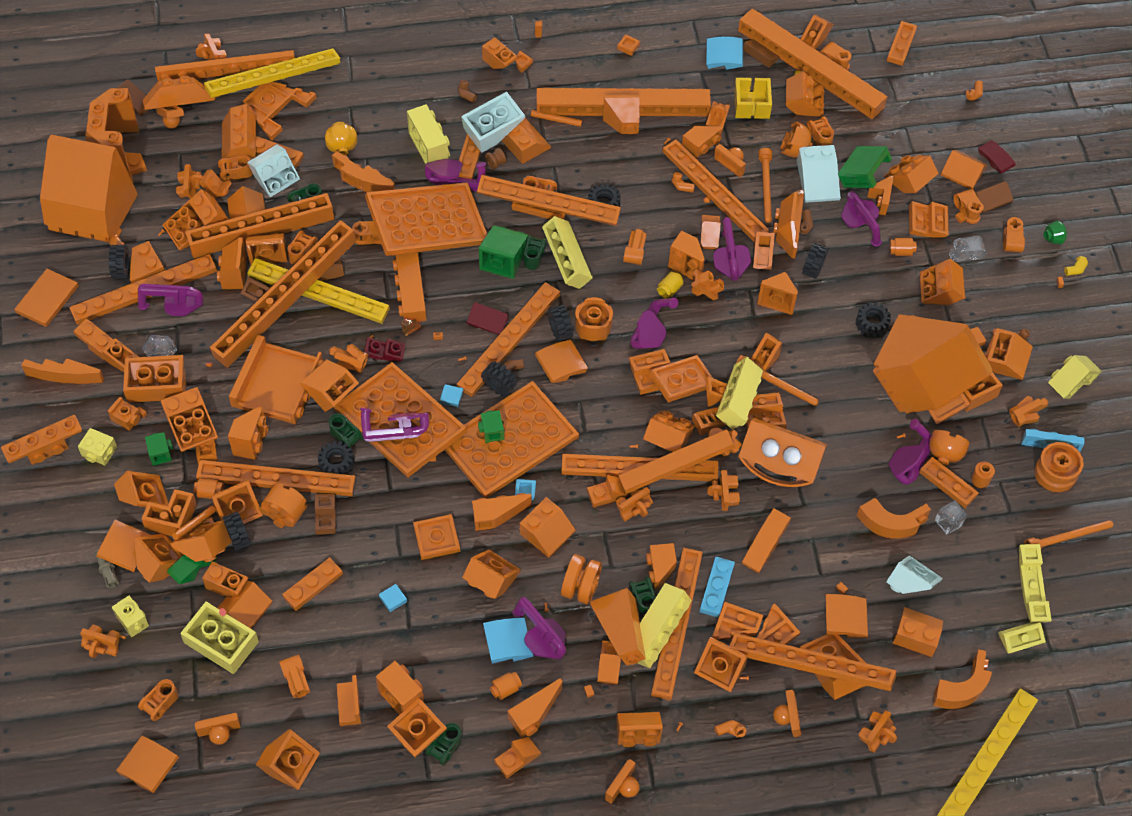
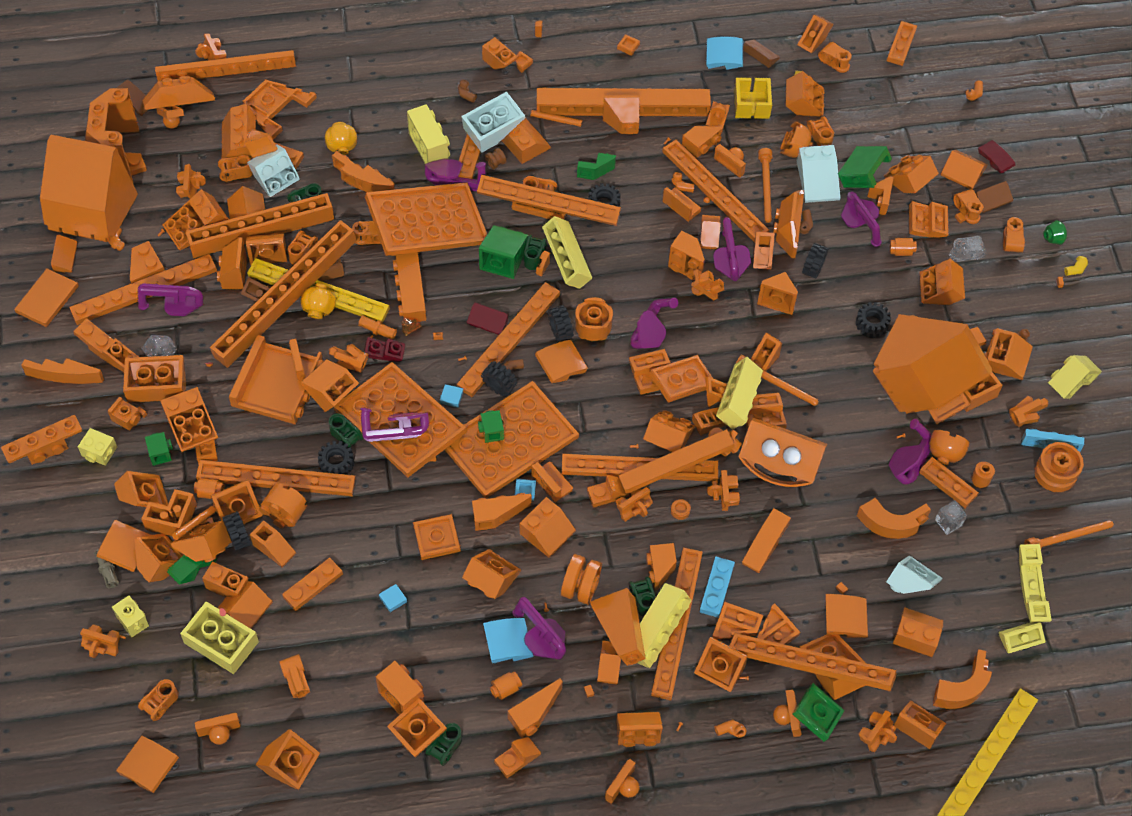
(63, 254): none -> orange slope
(119, 261): black tyre -> none
(214, 184): orange bracket -> none
(247, 434): orange slope -> none
(259, 143): none -> orange slope
(271, 73): yellow plate -> none
(272, 544): none -> orange slope
(297, 359): none -> orange tile
(318, 301): none -> light orange plant
(325, 514): dark orange slope -> none
(348, 702): orange panel -> none
(377, 327): none -> orange pin
(545, 256): none -> orange tile
(551, 480): none -> orange panel
(592, 171): none -> green slope
(635, 250): orange piece -> none
(670, 285): yellow brick -> none
(680, 509): none -> orange tile
(681, 203): none -> orange panel
(815, 64): orange brick -> none
(818, 712): none -> green tile
(919, 724): none -> orange slope

